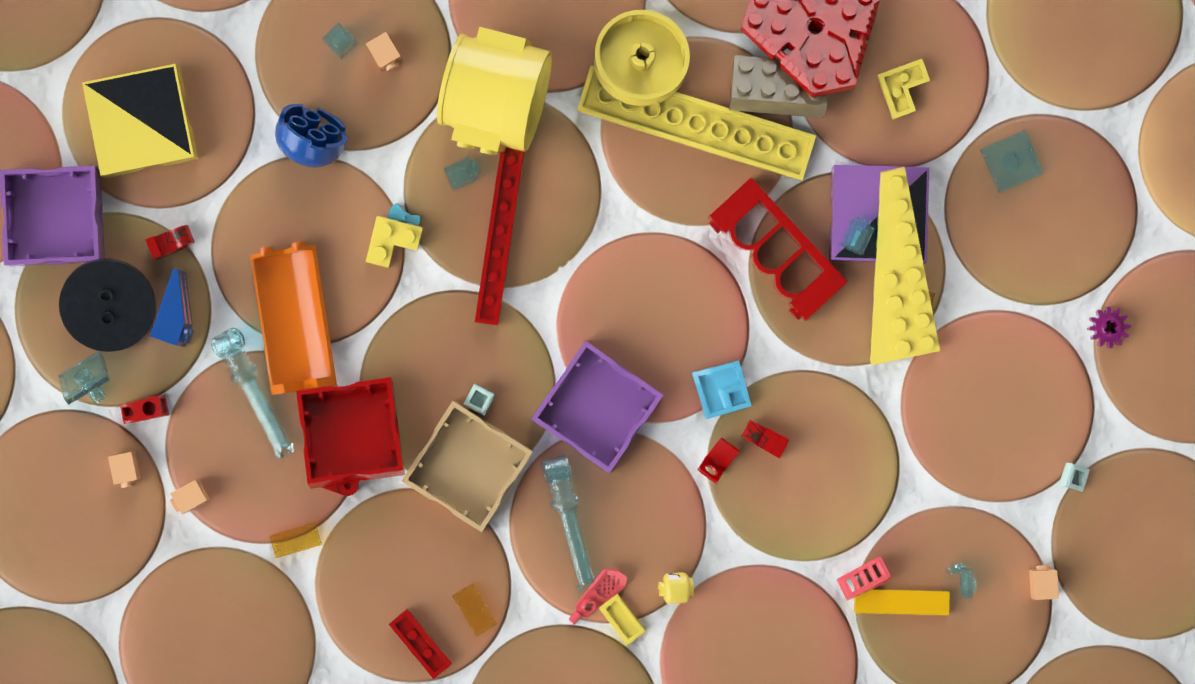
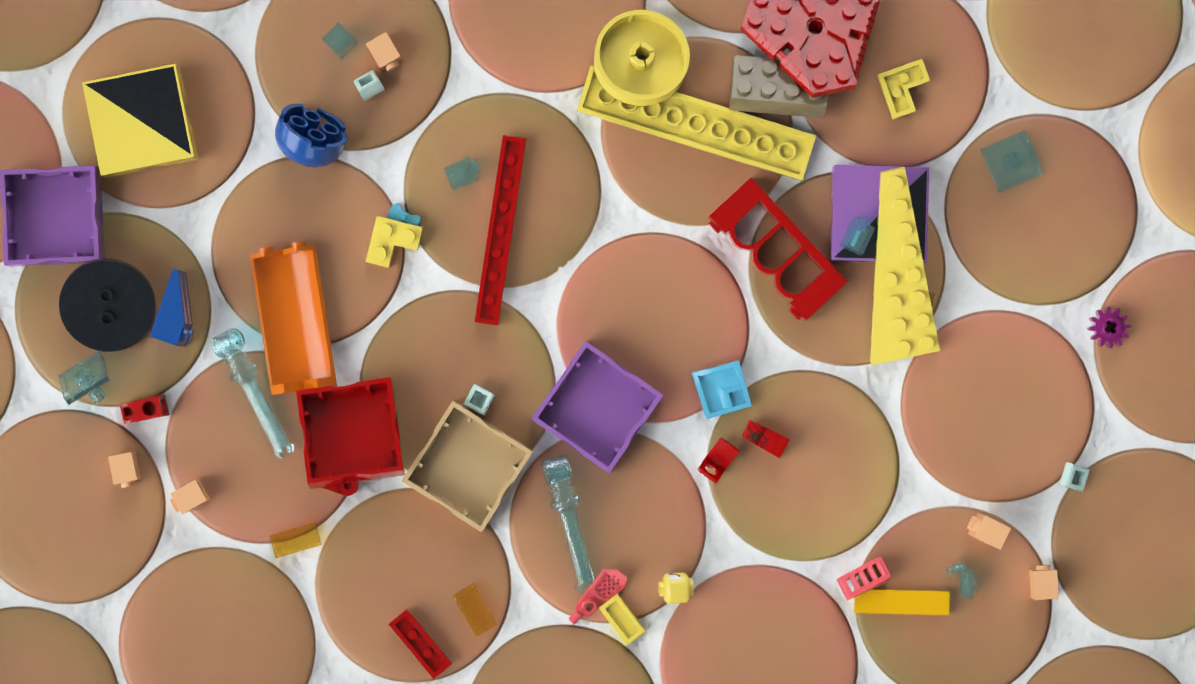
(170, 242): red leg -> none
(368, 85): none -> light aqua brick
(494, 91): light yellow cylinder -> none
(988, 530): none -> light nougat brick

